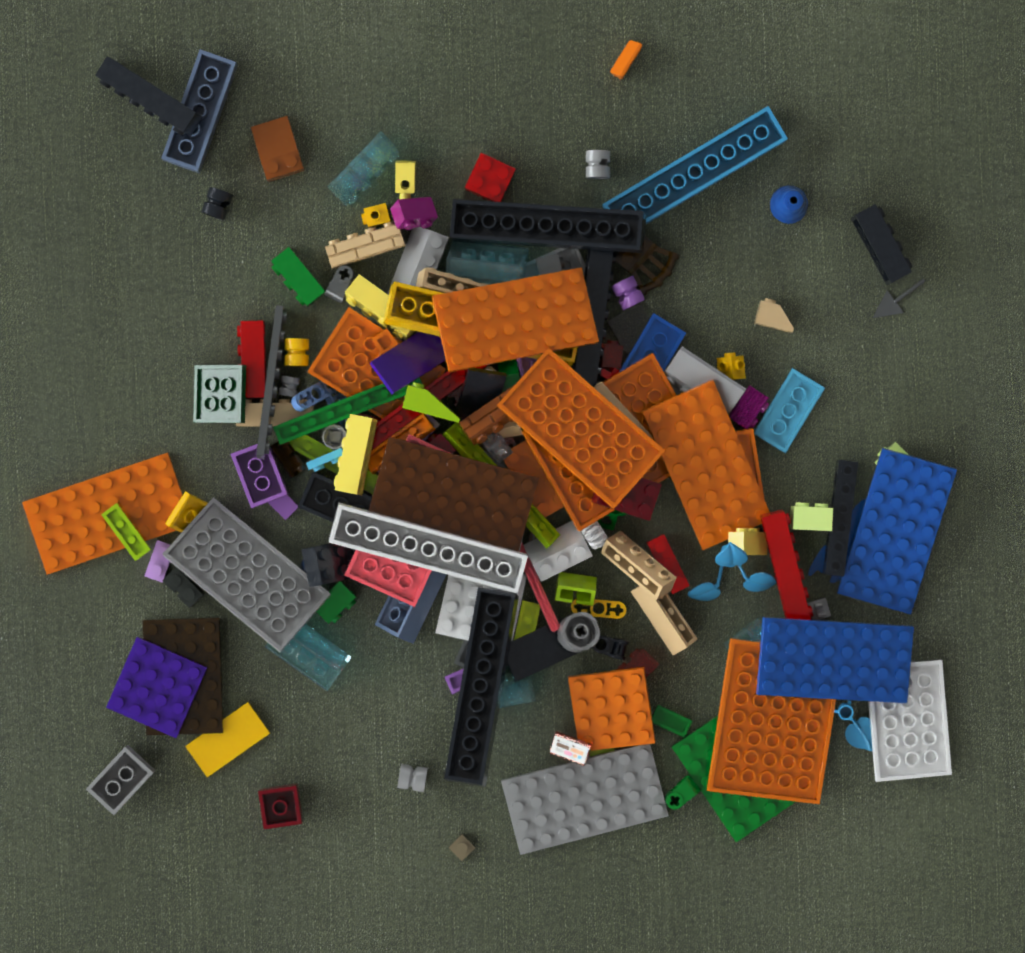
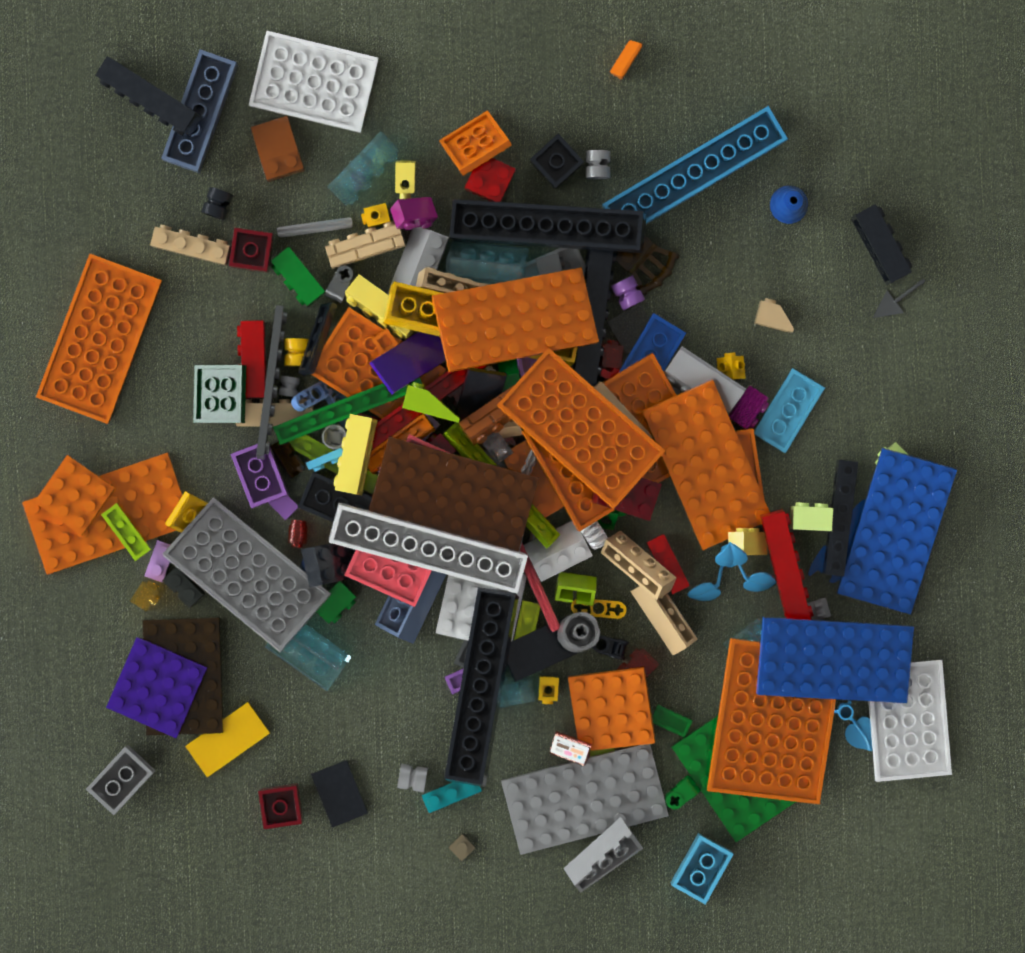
(74, 495): none -> orange plate
(99, 338): none -> orange plate
(146, 595): none -> clear yellow brick
(191, 246): none -> tan brick
(251, 250): none -> dark red brick
(297, 533): none -> clear red brick
(313, 81): none -> white plate
(315, 227): none -> light grey axle
(317, 338): none -> black tile
(339, 793): none -> black tile
(448, 795): none -> teal plate
(475, 143): none -> orange plate
(530, 462): none -> light grey axle
(545, 681): none -> yellow brick
(556, 161): none -> black brick
(603, 855): none -> light grey wedge
(701, 868): none -> medium azure brick

